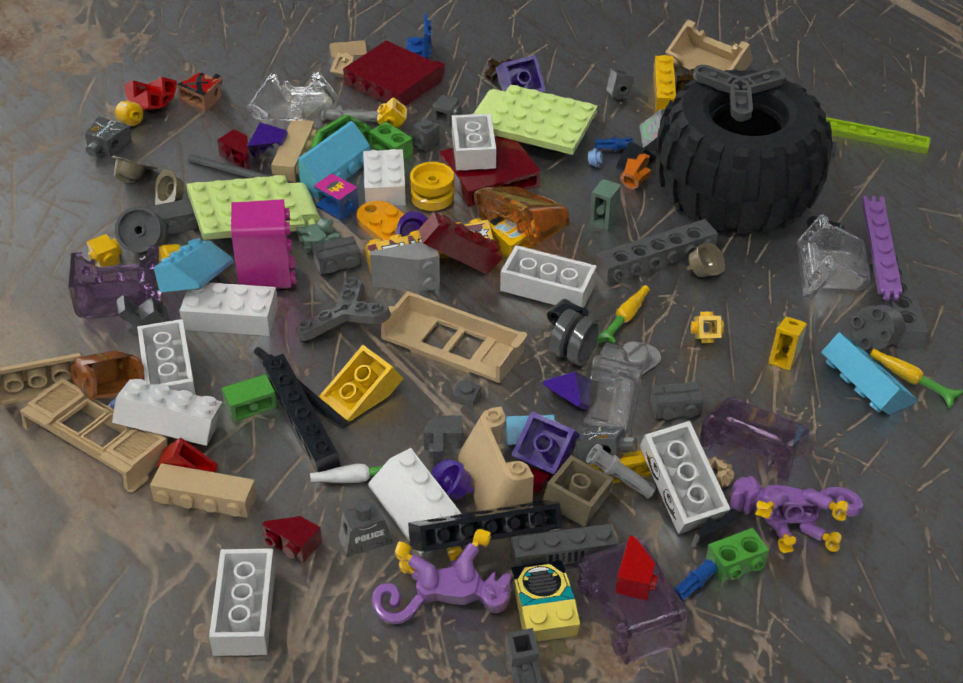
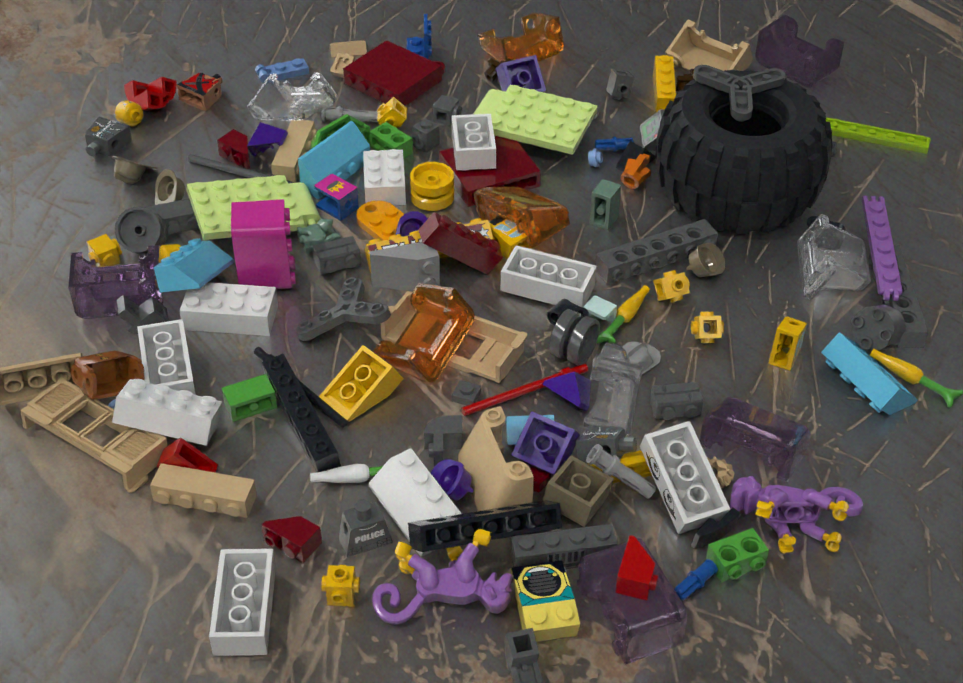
(283, 70): none -> medium blue plate
(340, 585): none -> yellow brick
(431, 334): none -> clear orange windscreen
(519, 391): none -> red bar
(542, 40): none -> clear orange windscreen
(601, 309): none -> light aqua panel
(672, 286): none -> yellow brick
(799, 59): none -> clear purple windscreen

